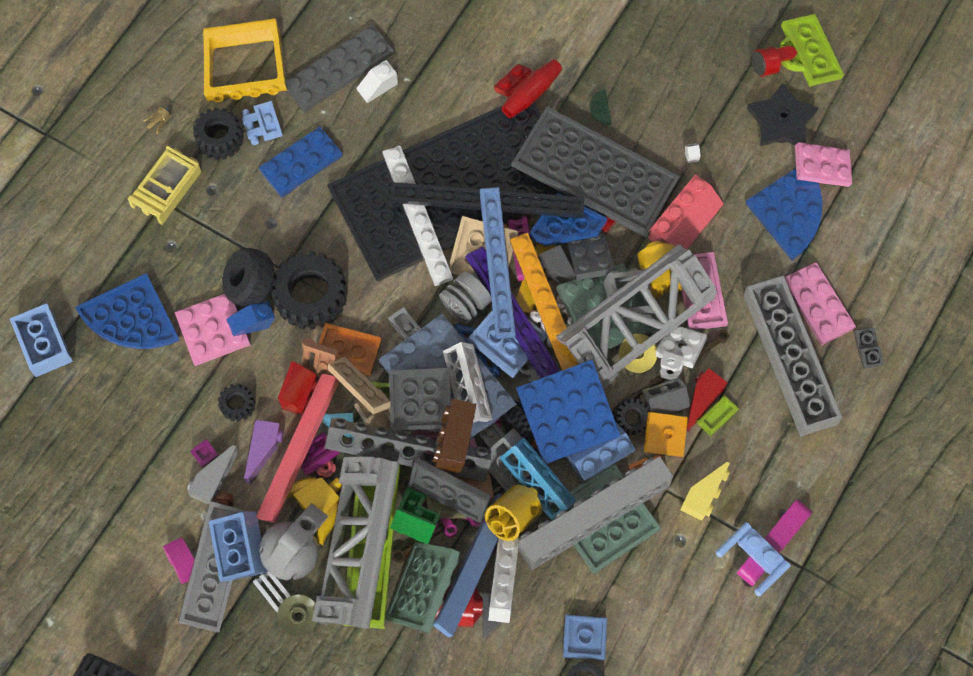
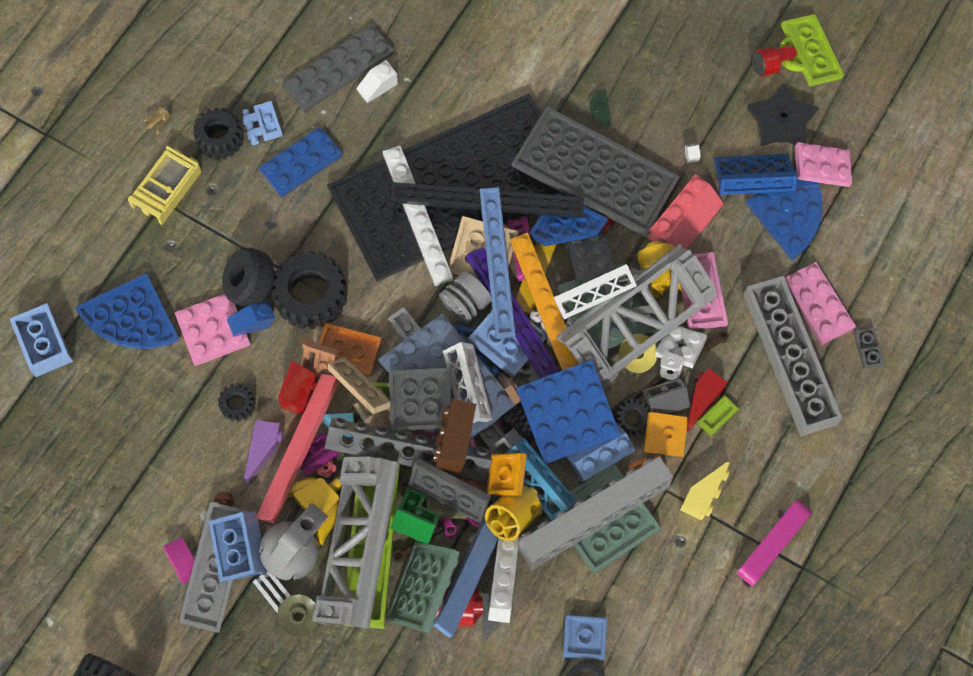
(204, 453): magenta plate -> none
(212, 477): light grey slope -> none
(238, 35): yellow windscreen -> none
(506, 474): none -> light orange plate
(510, 387): none -> medium nougat plate
(525, 86): red plate -> none
(556, 265): dark grey slope -> none
(592, 285): none -> white fence
(754, 181): none -> blue fence
(760, 551): light blue plate -> none

